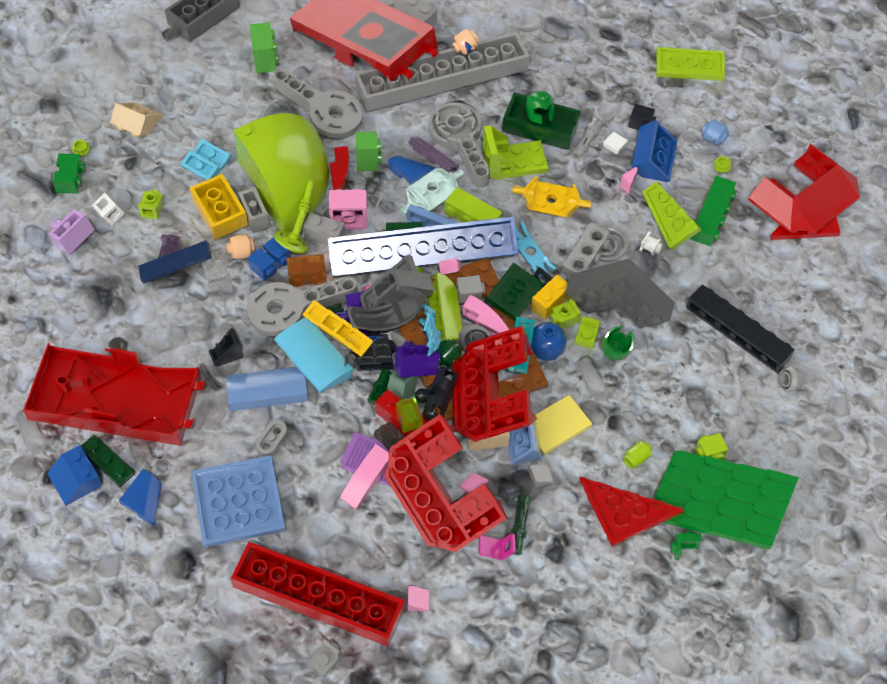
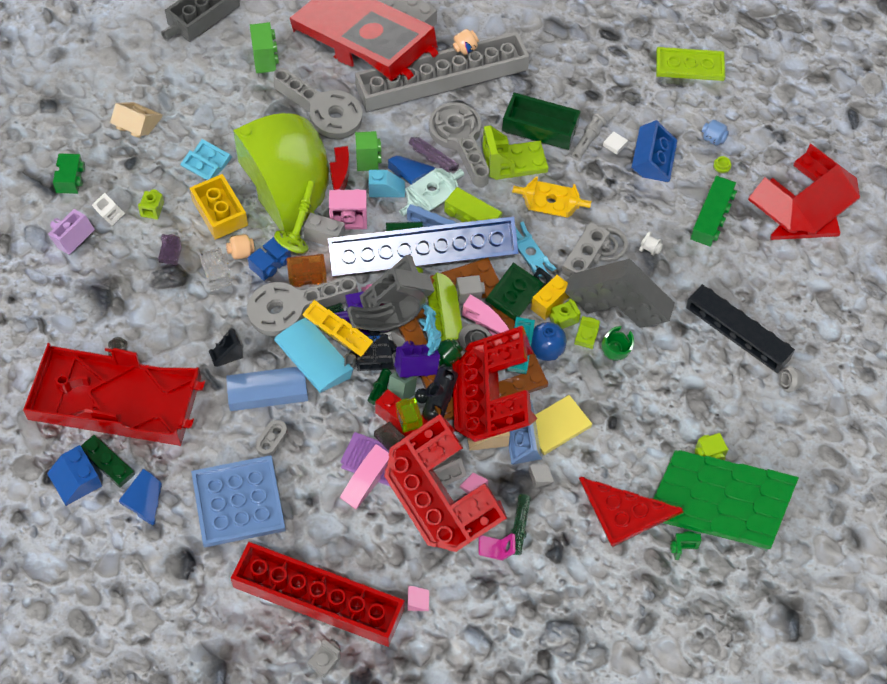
(81, 147): lime plate -> none
(174, 262): dark blue tile -> none
(254, 208): light grey brick -> none
(385, 184): none -> medium azure slope
(449, 266): bright pink slope -> none
(450, 470): none -> light grey slope
(539, 101): green helmet -> none
(628, 180): bright pink slope -> none
(637, 454): lime brick -> none
(640, 116): black brick -> none
(670, 216): lime wing -> none

